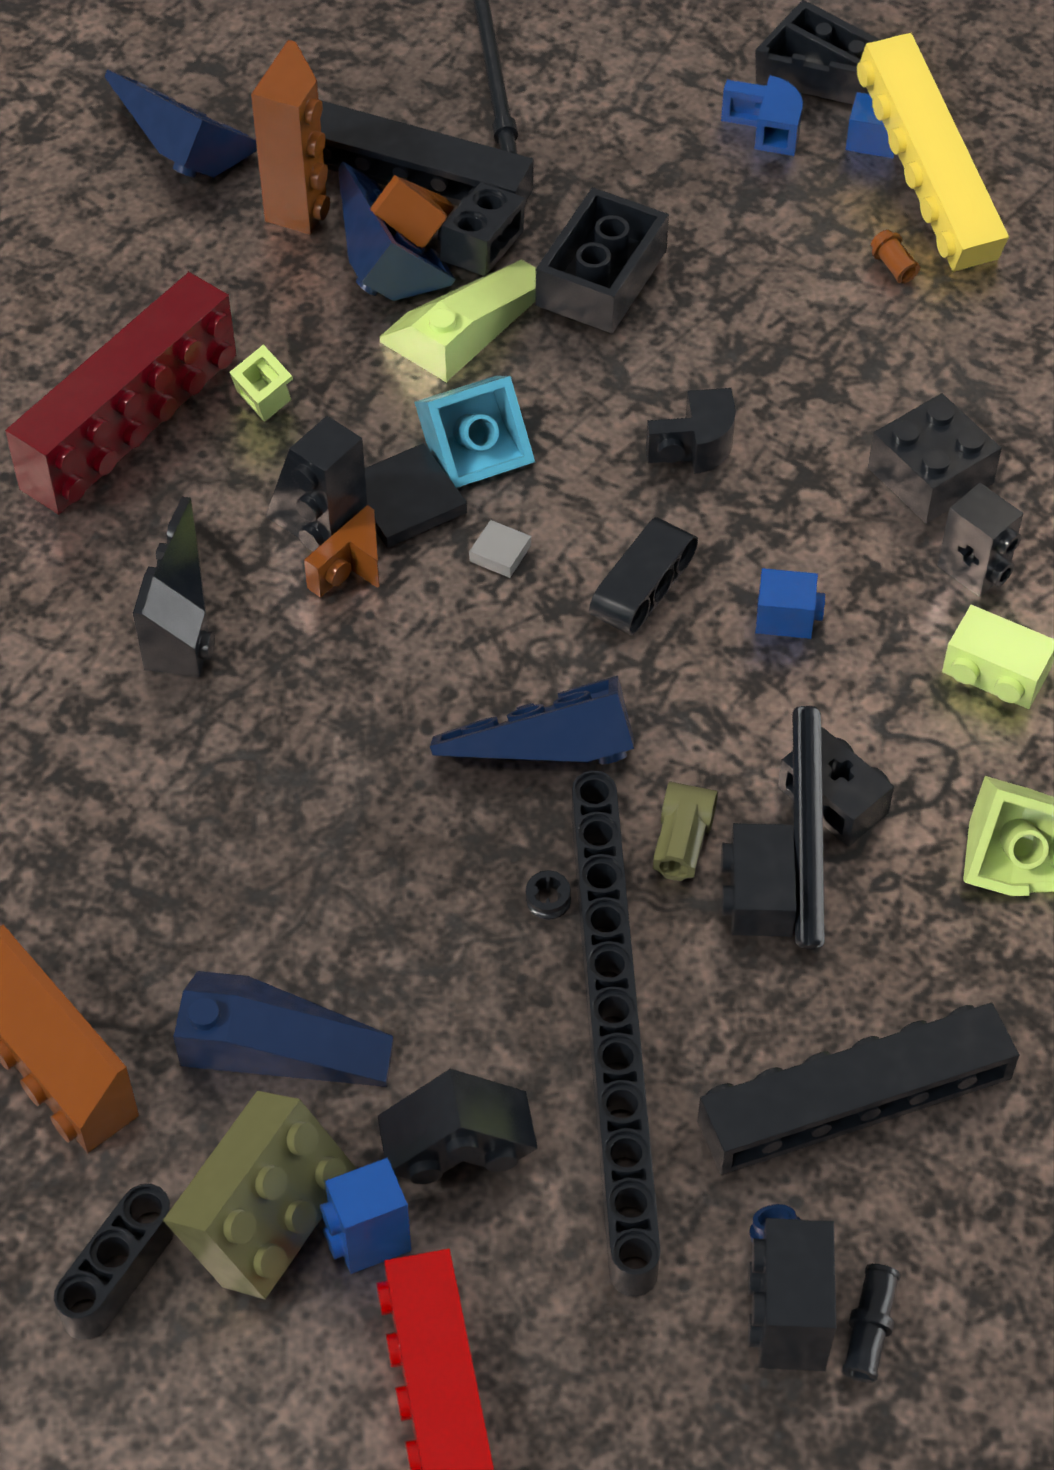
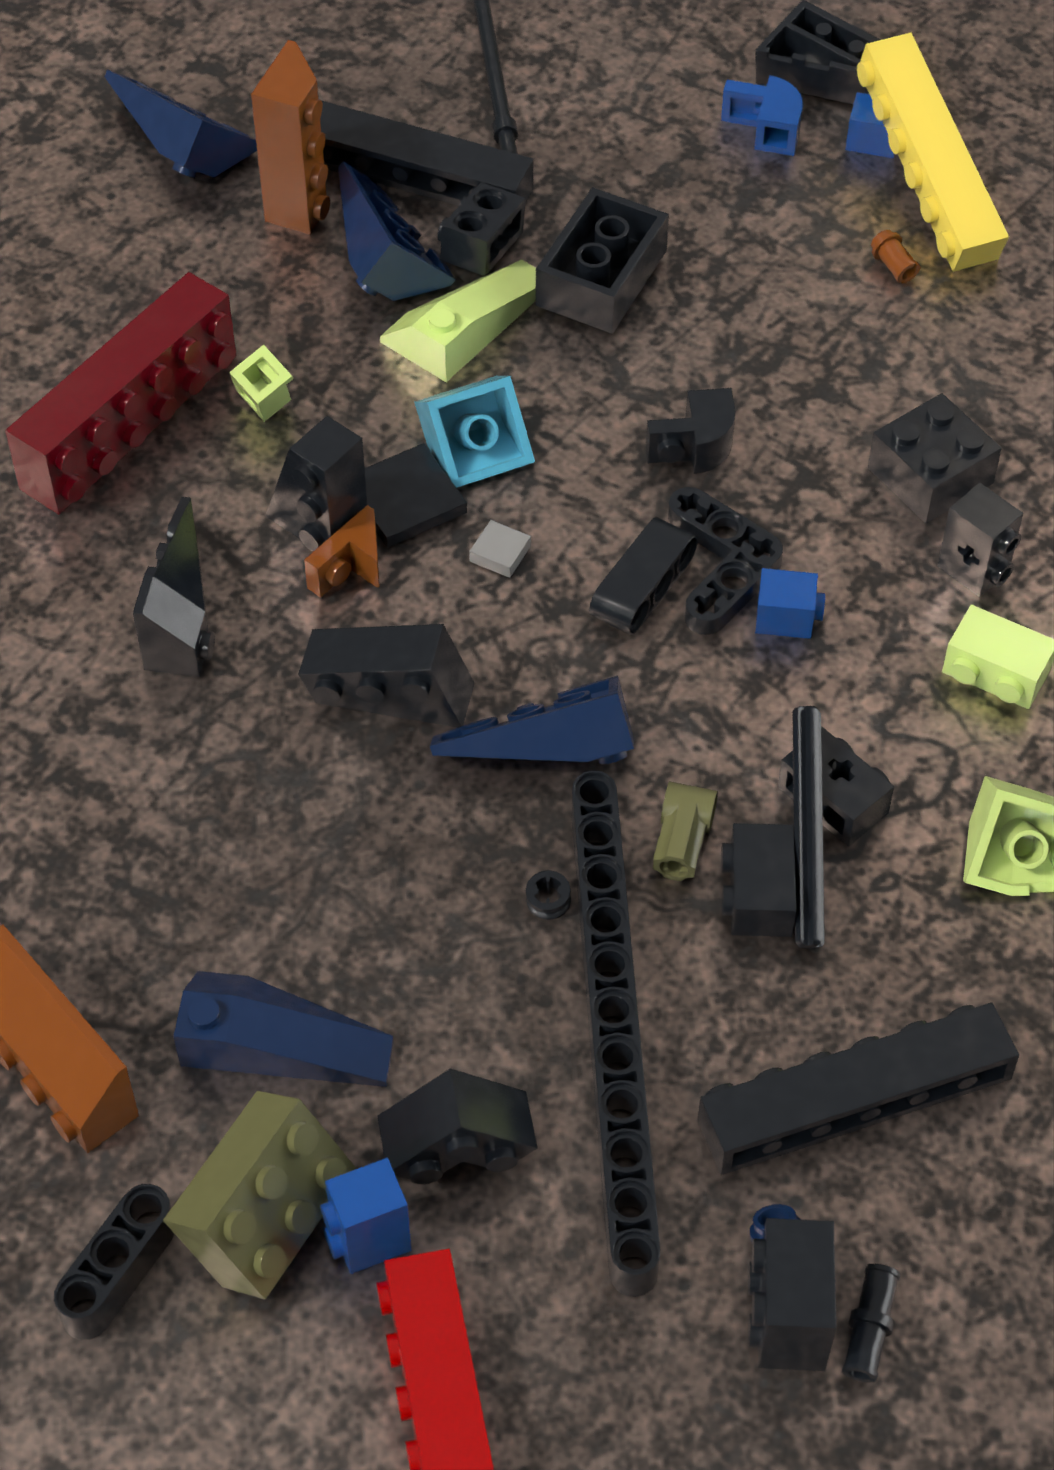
(389, 672): none -> black wedge
(412, 210): dark orange slope -> none
(737, 556): none -> black beam

